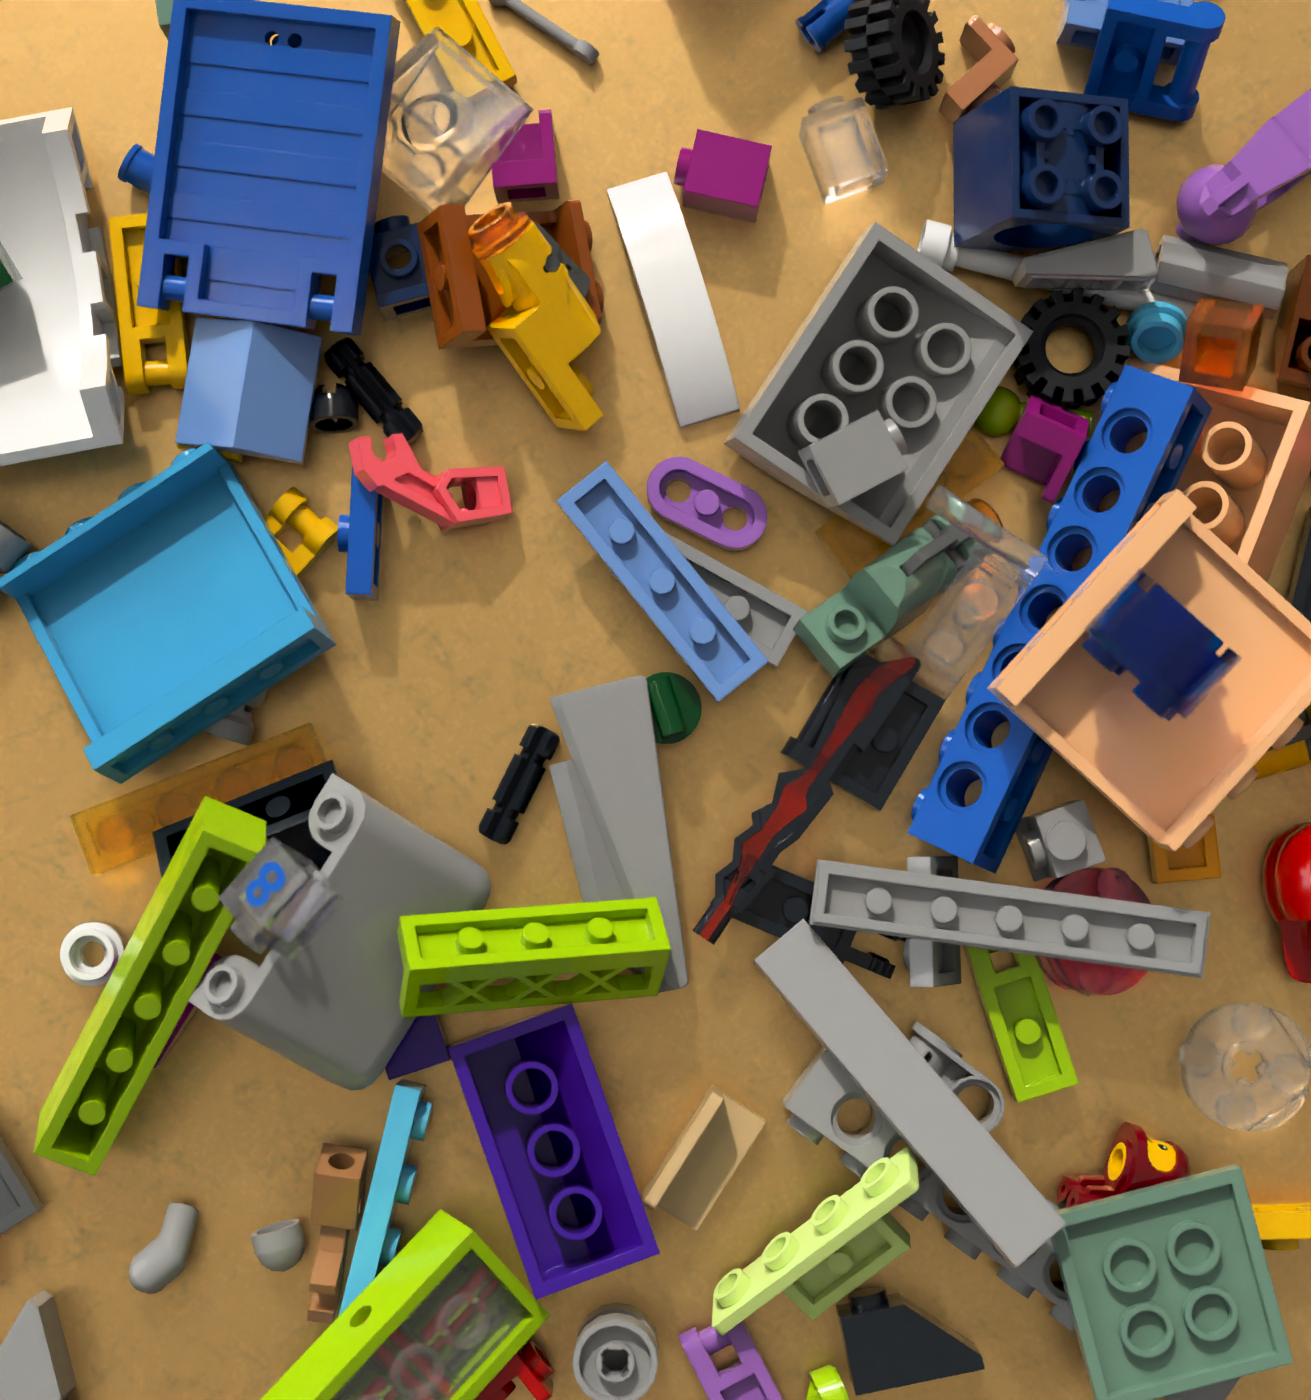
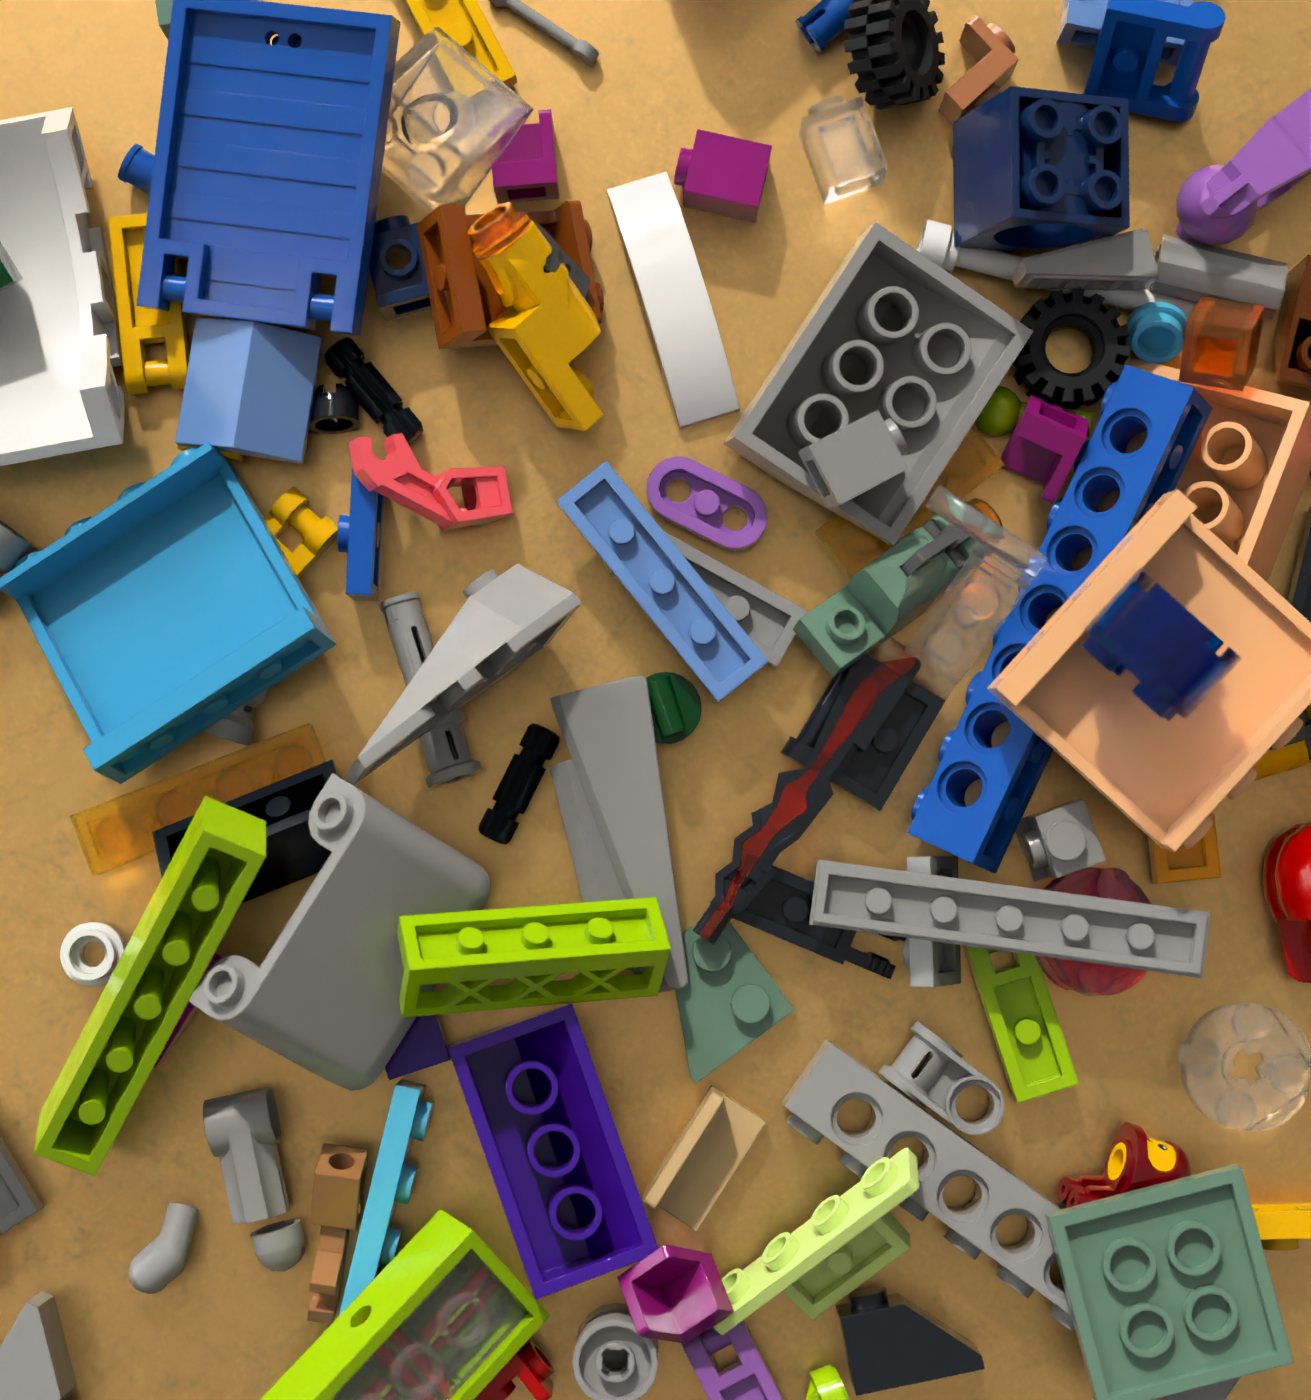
(245, 1137): none -> light grey piece
(280, 900): clear brick -> none
(446, 743): none -> light grey pin
(490, 636): none -> wedge
(675, 1294): none -> magenta panel
(725, 1001): none -> sand green wing
(909, 1094): light grey tile -> none

